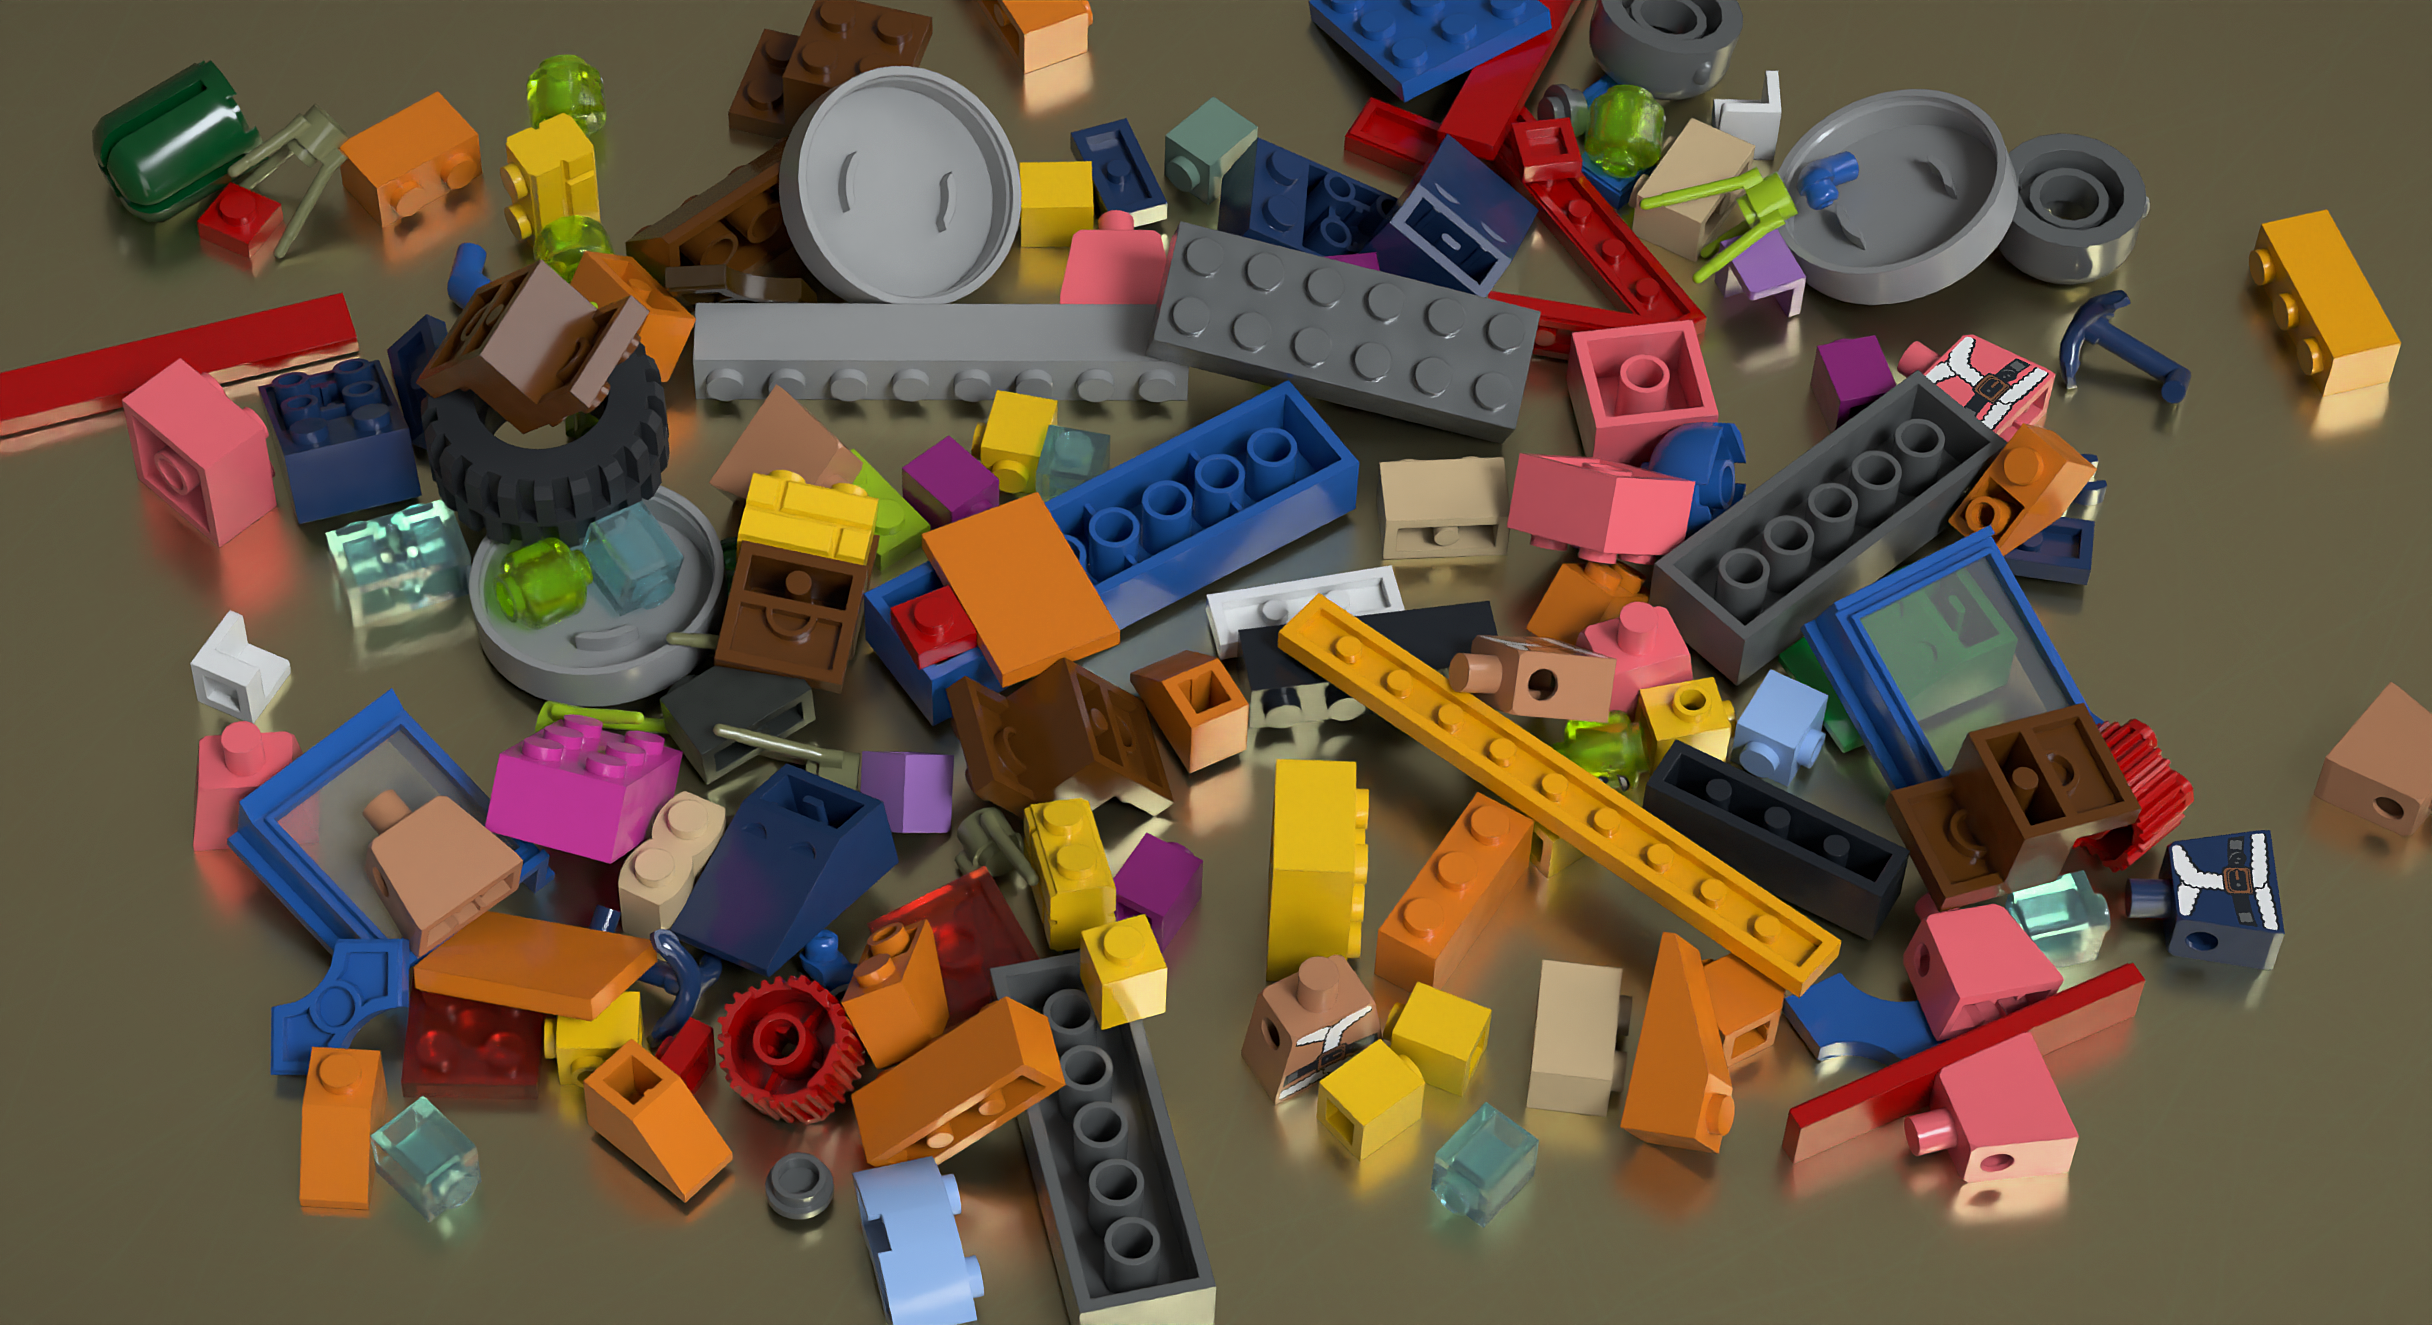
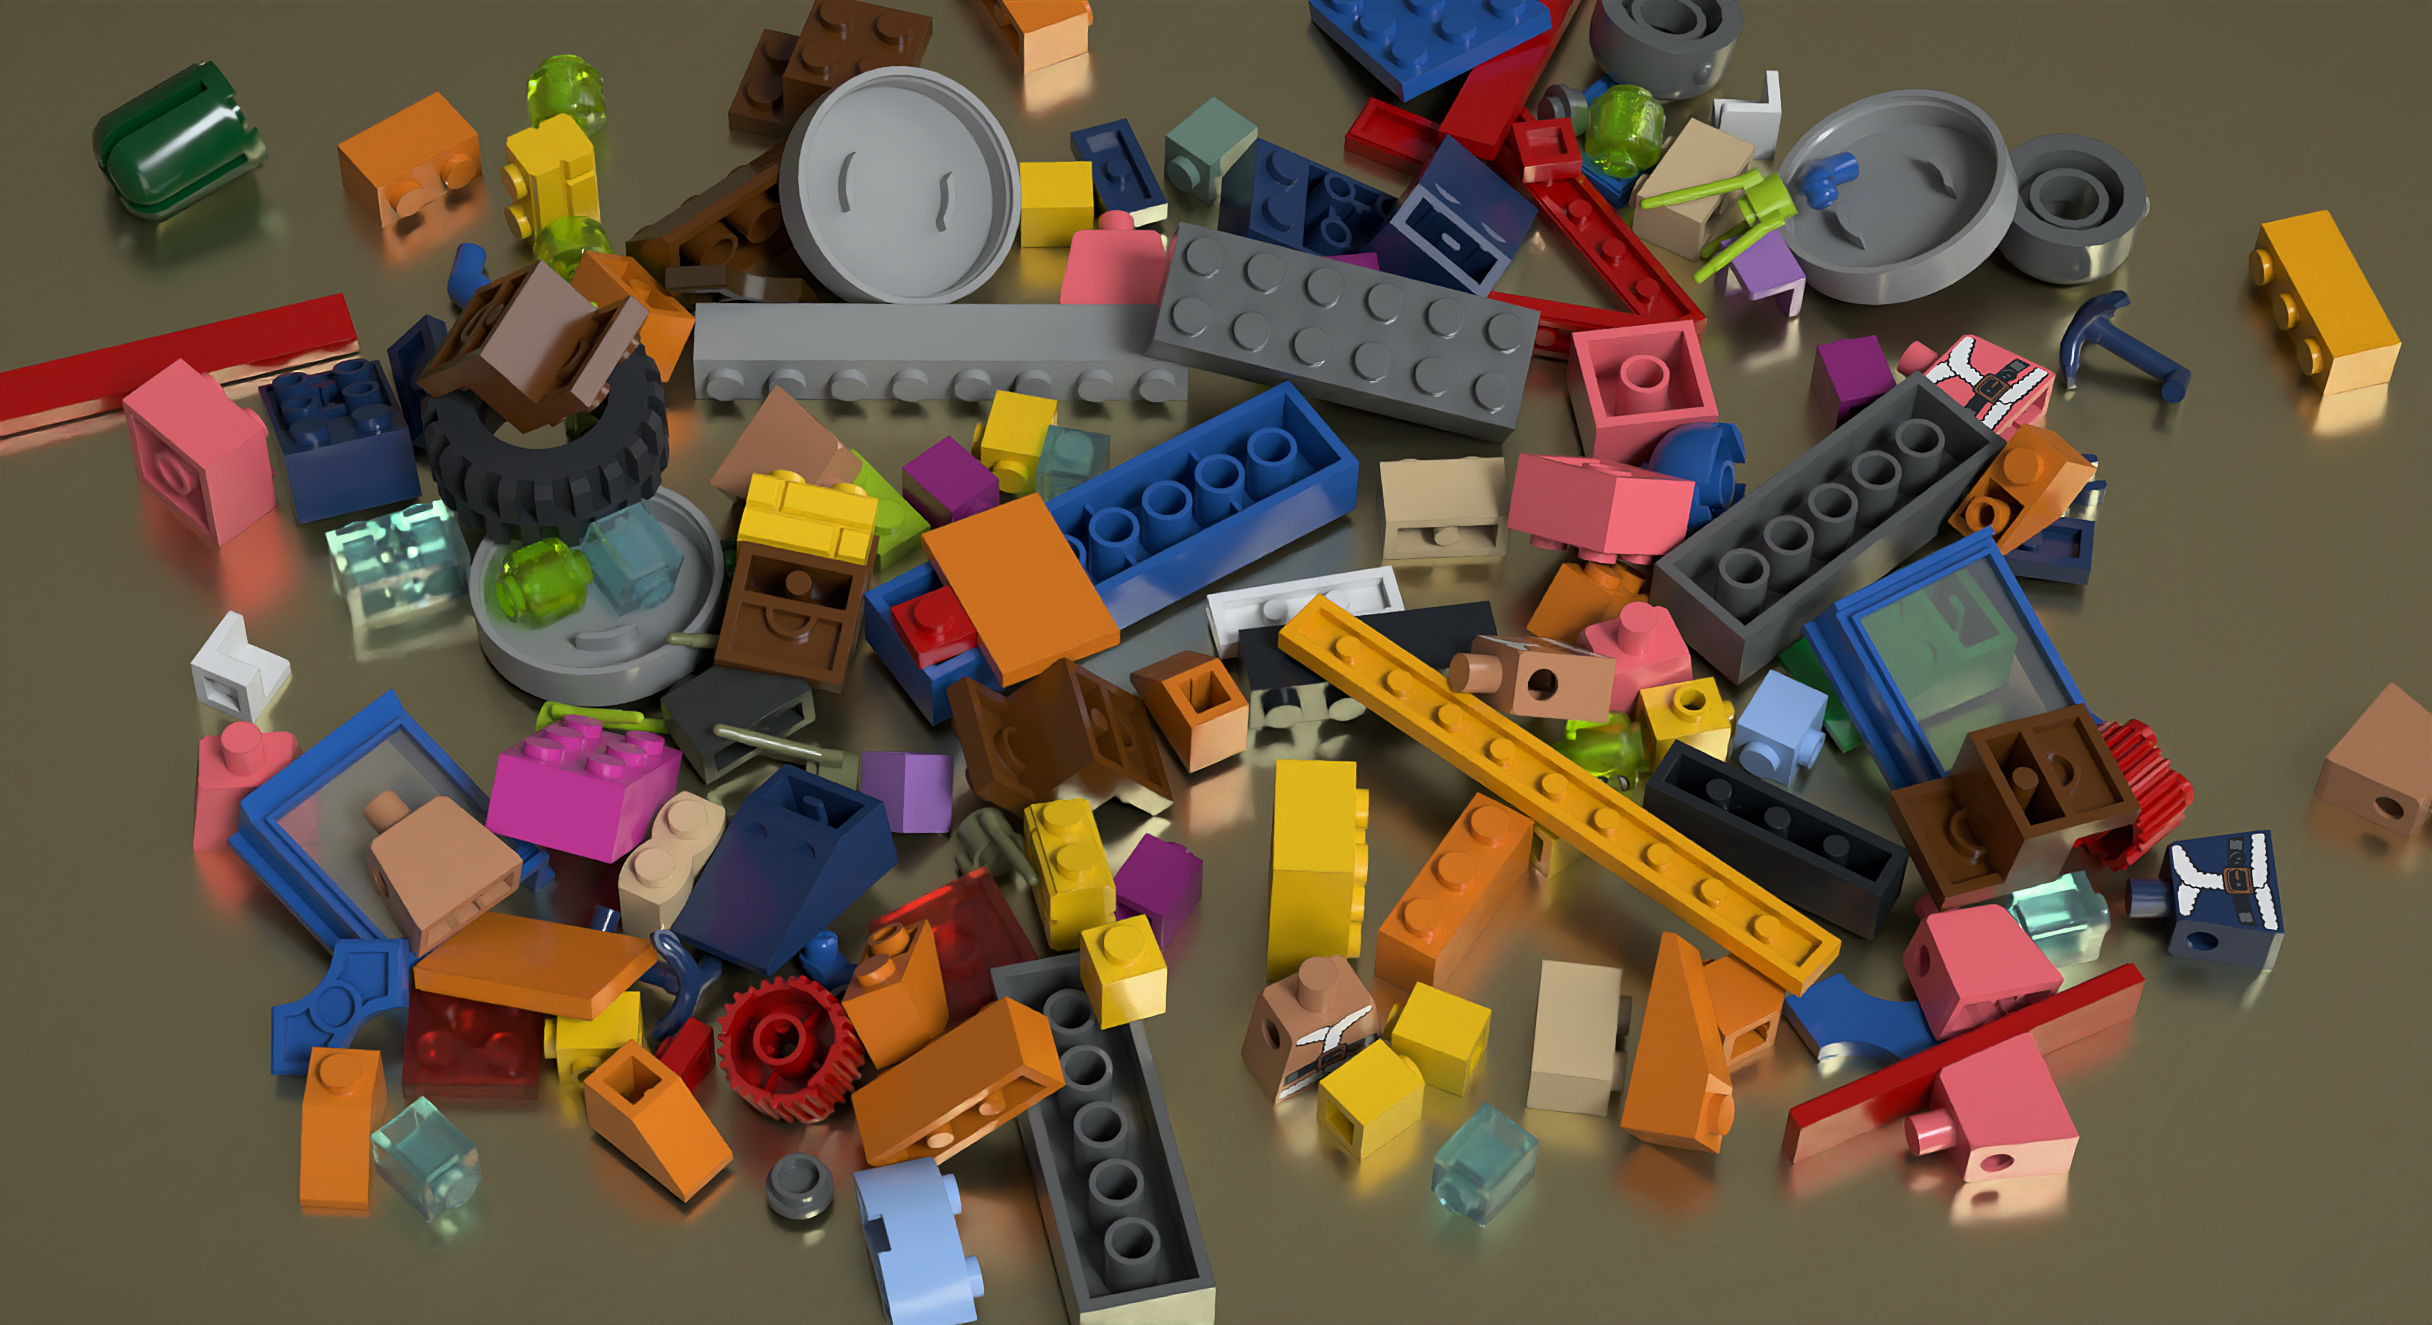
(240, 220): red plate -> none
(312, 139): olive plant -> none

